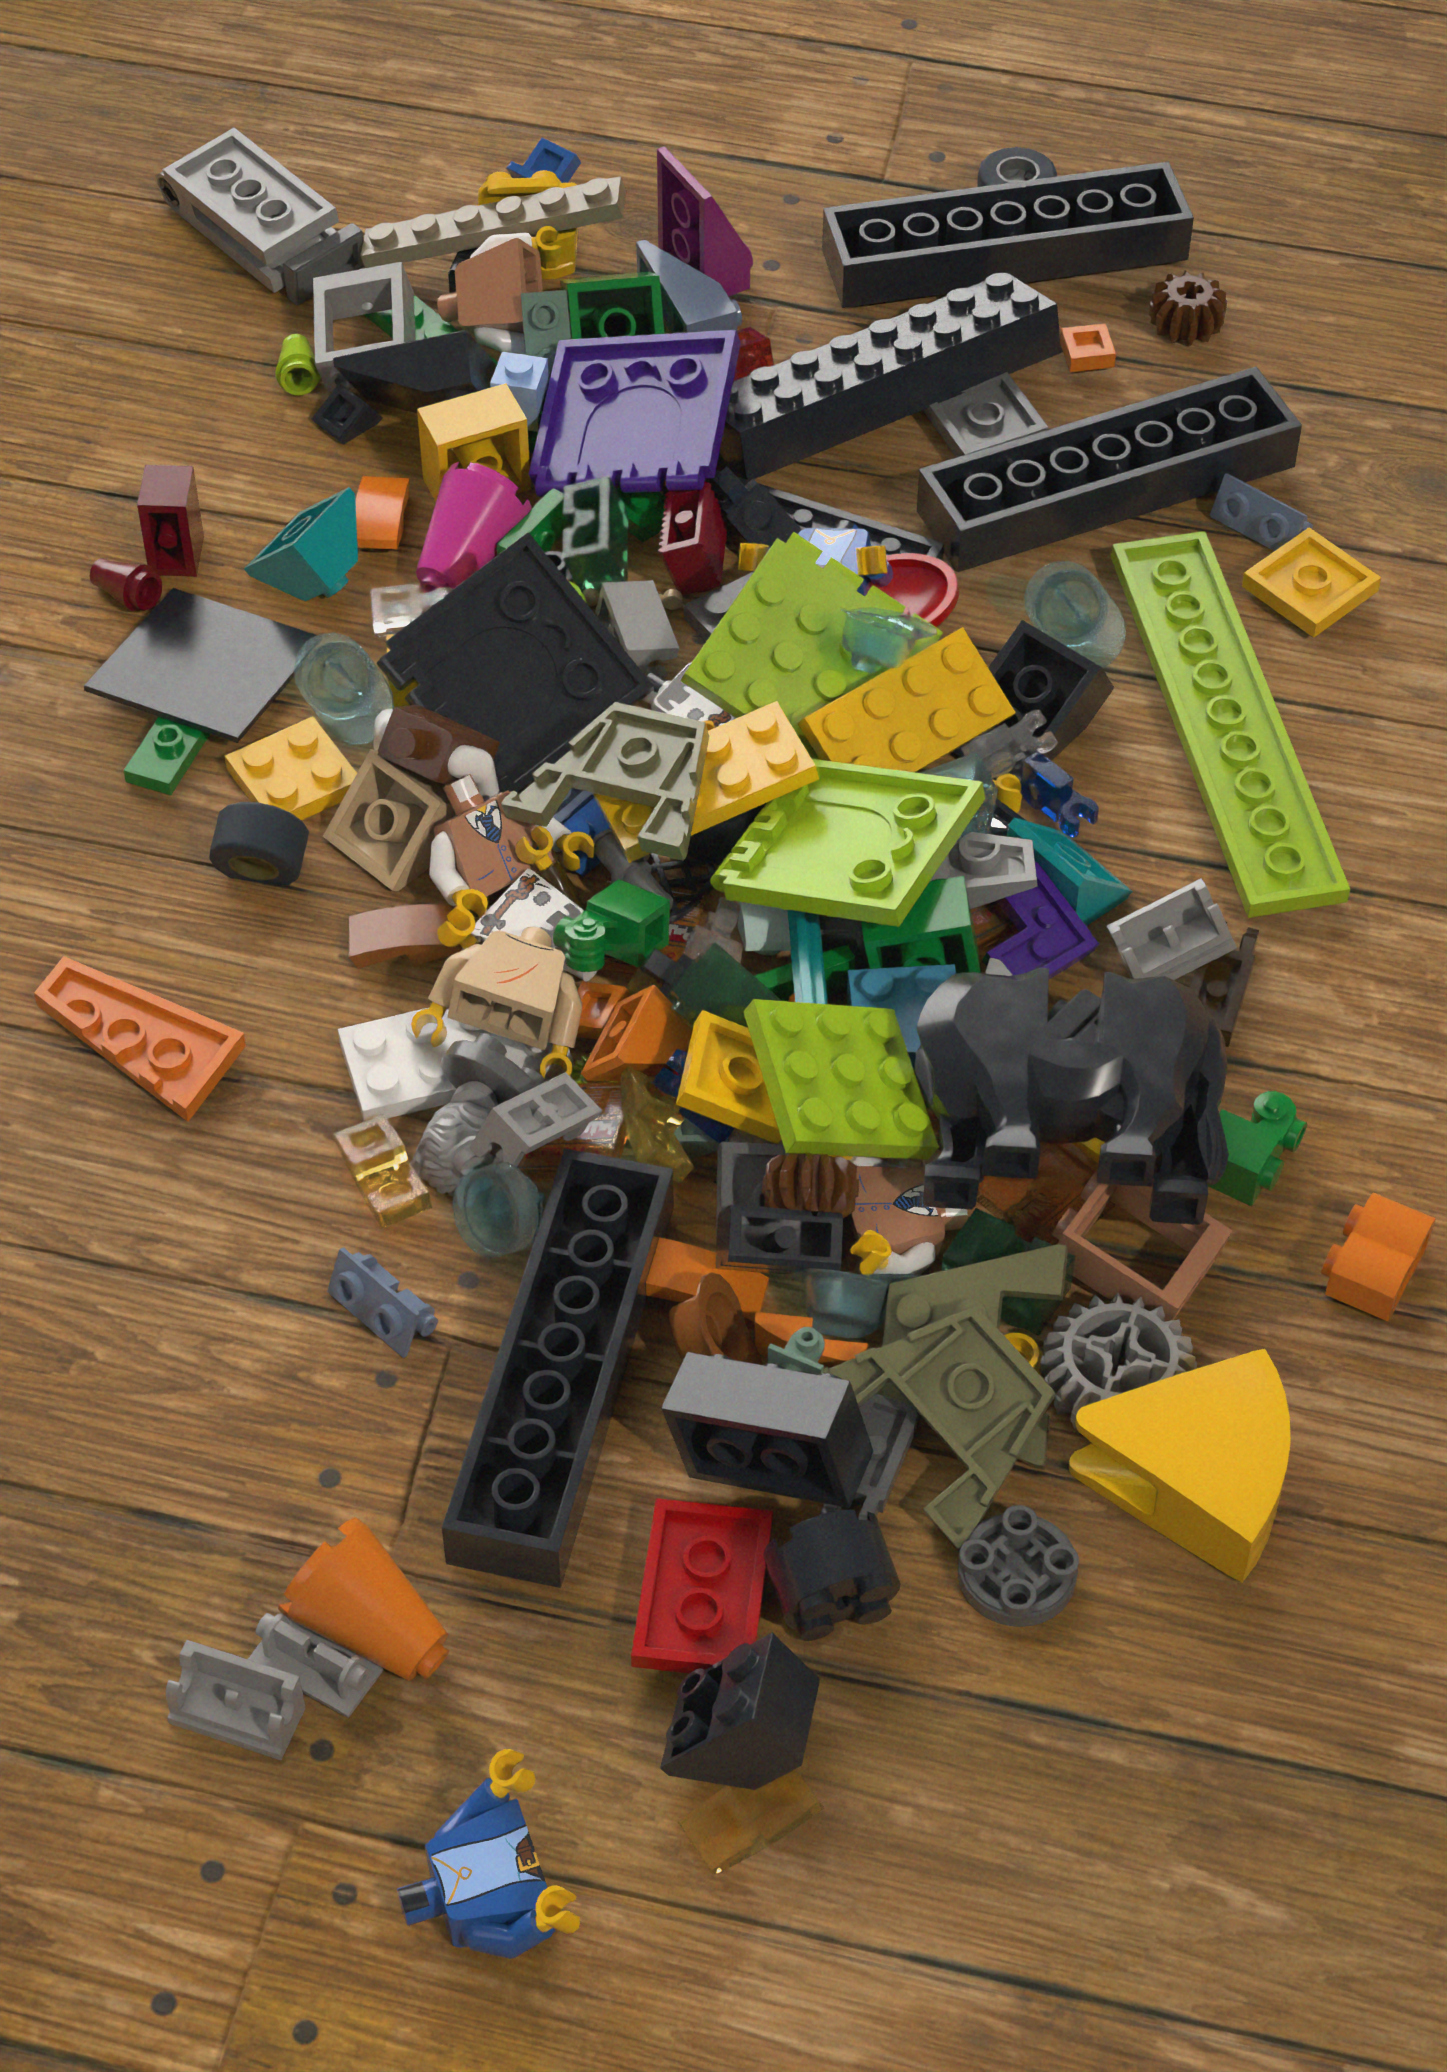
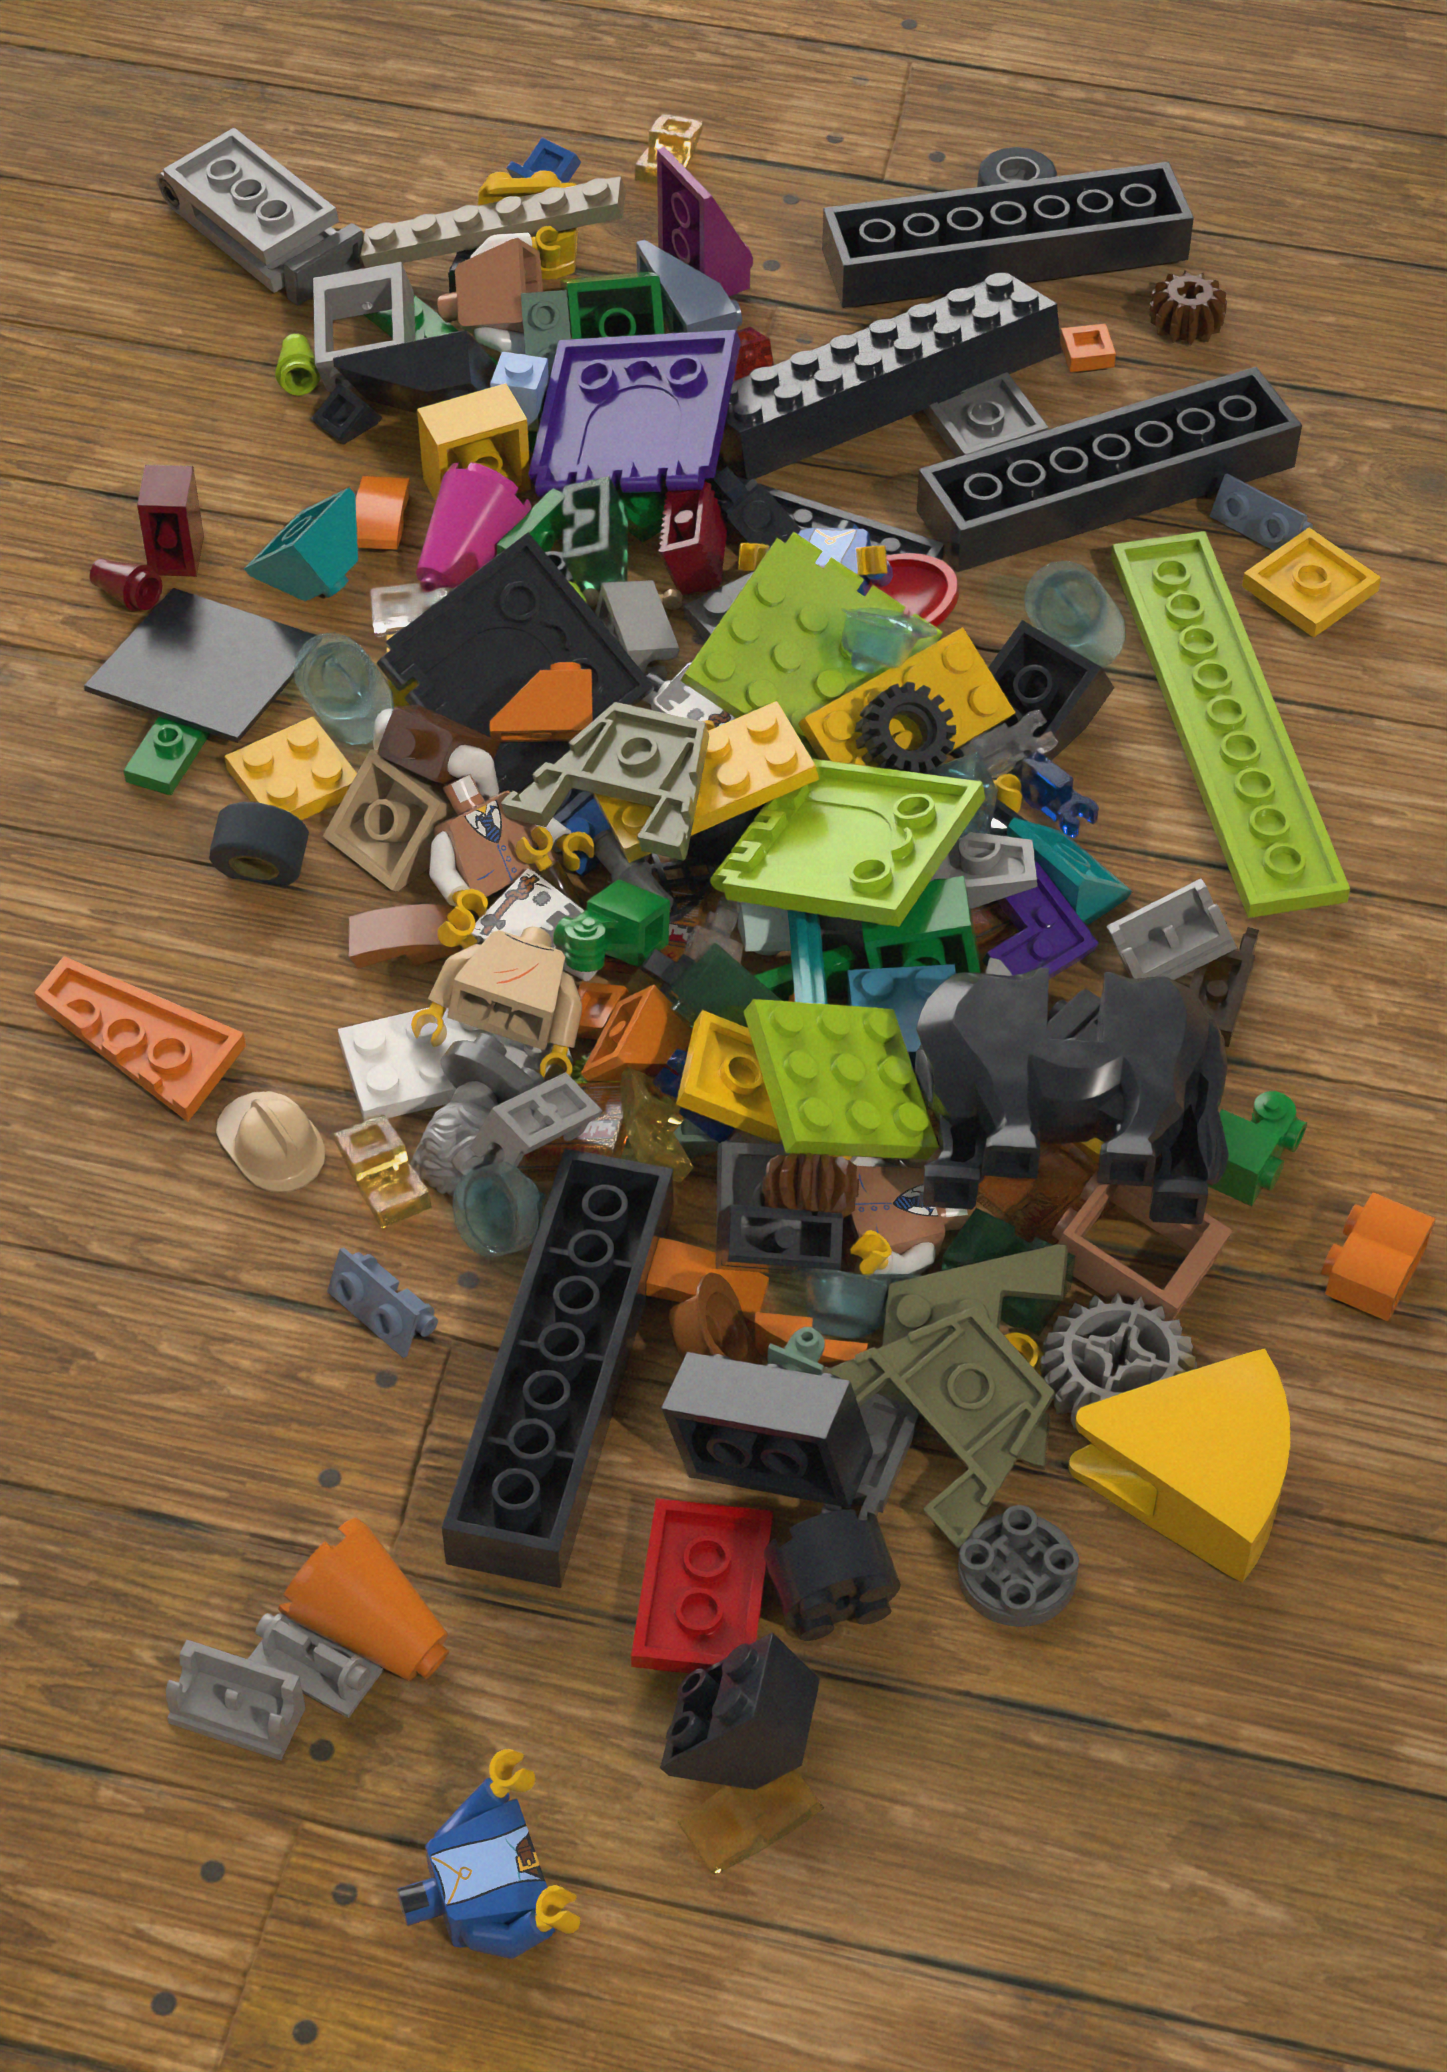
(271, 1141): none -> tan piece
(548, 708): none -> orange slope
(677, 135): none -> clear yellow slope
(923, 712): none -> black tyre

